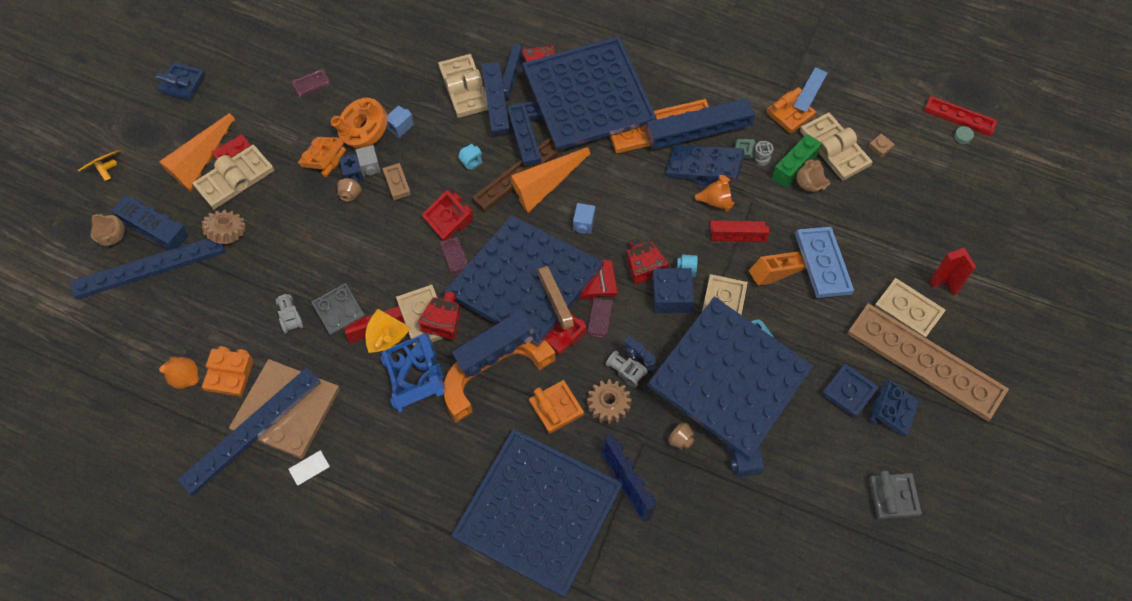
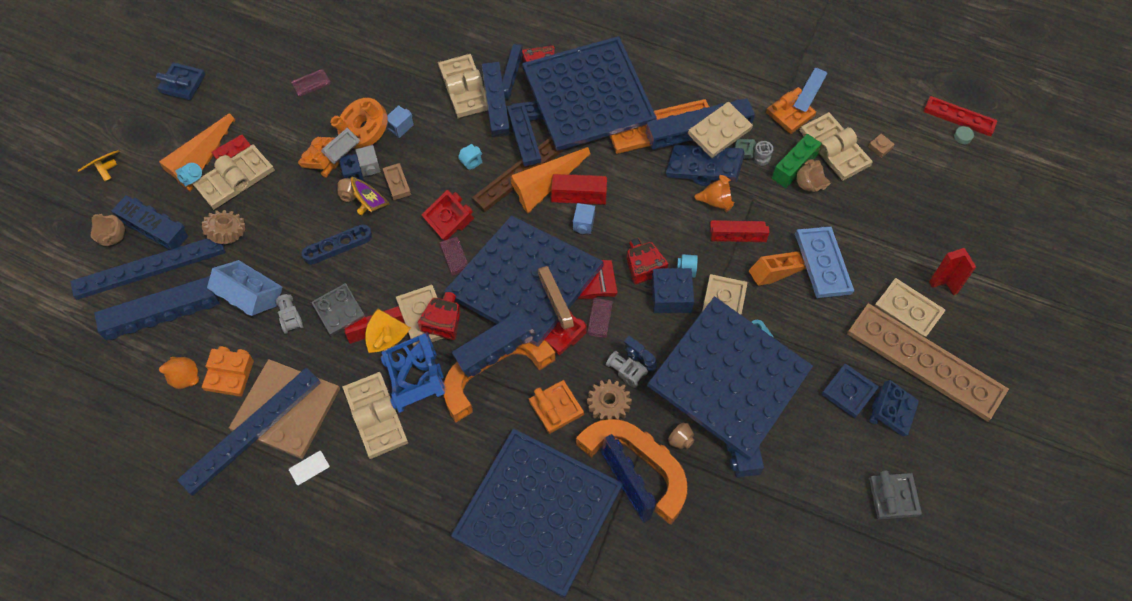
(155, 309): none -> dark blue brick
(189, 173): none -> medium azure plate
(244, 287): none -> medium blue brick
(338, 247): none -> dark blue beam
(340, 146): none -> light grey tile
(368, 196): none -> shield
(375, 415): none -> tan plate
(579, 189): none -> red panel
(645, 447): none -> orange arch
(720, 129): none -> tan plate

